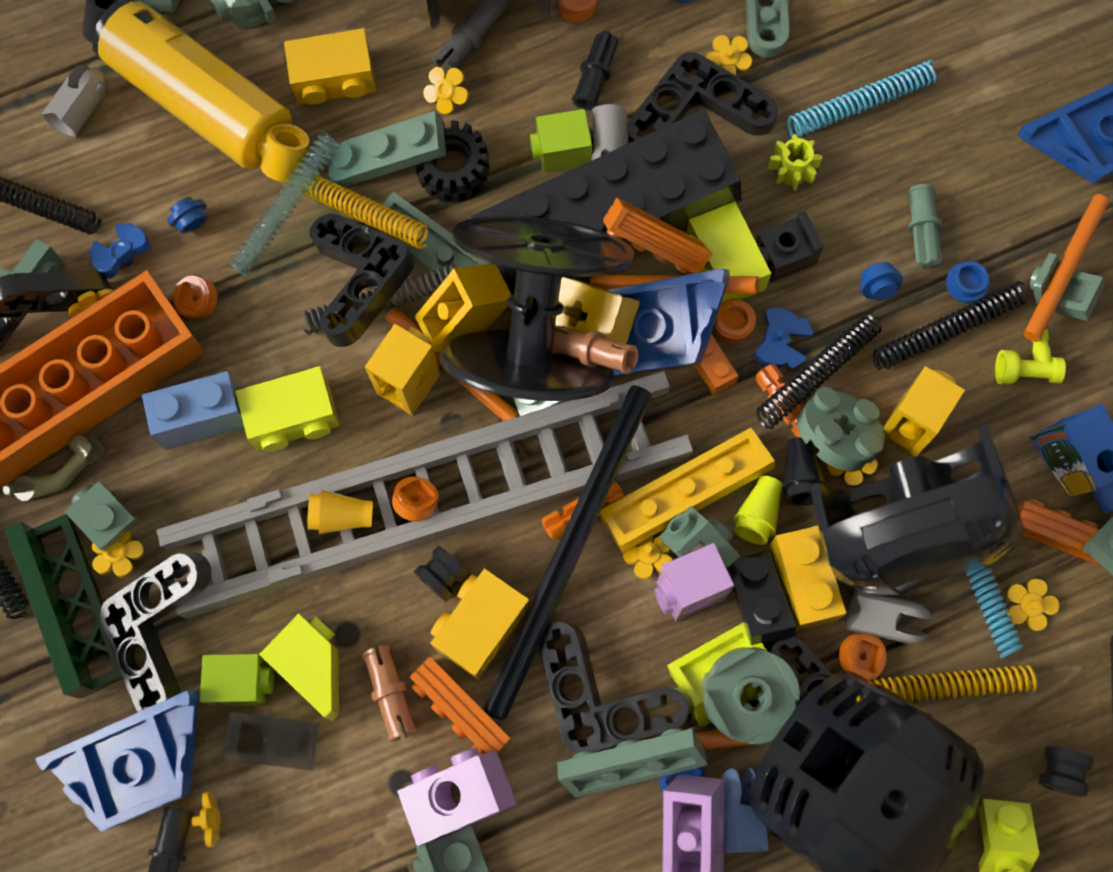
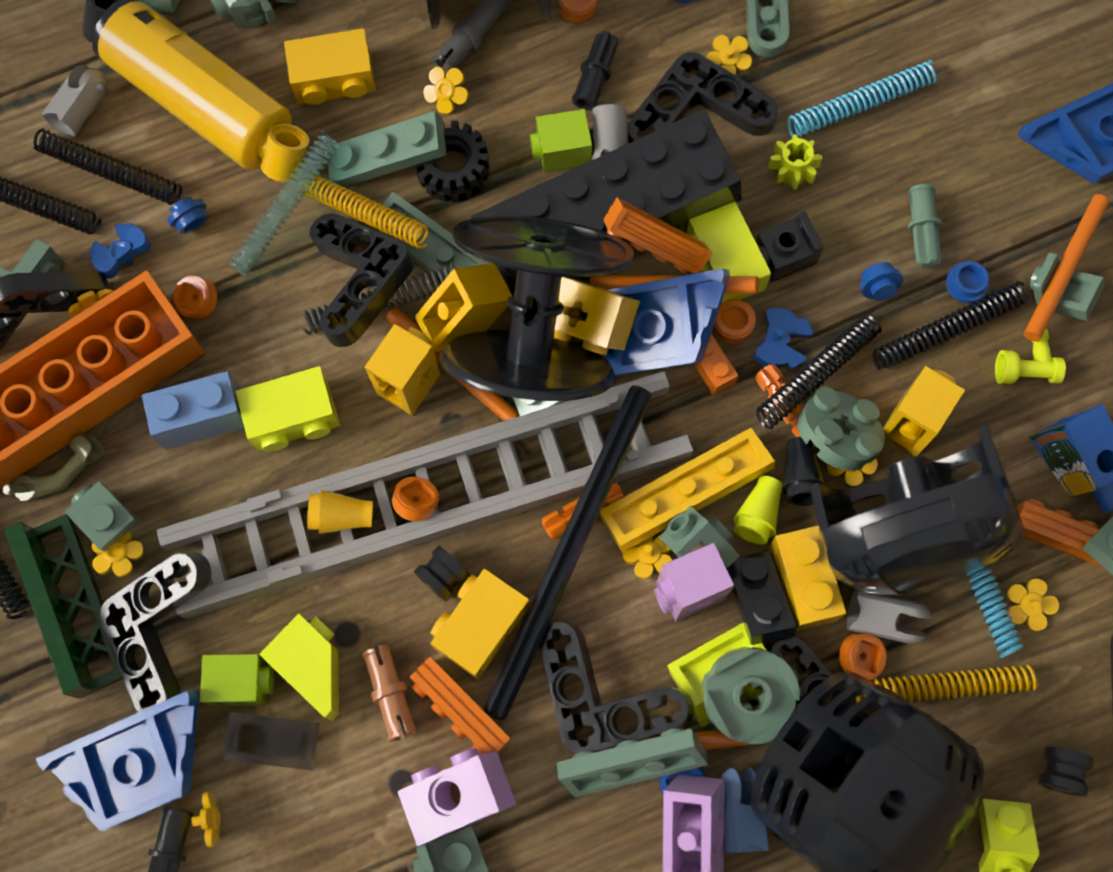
(101, 173): none -> black piece
(594, 349): nougat pin -> none

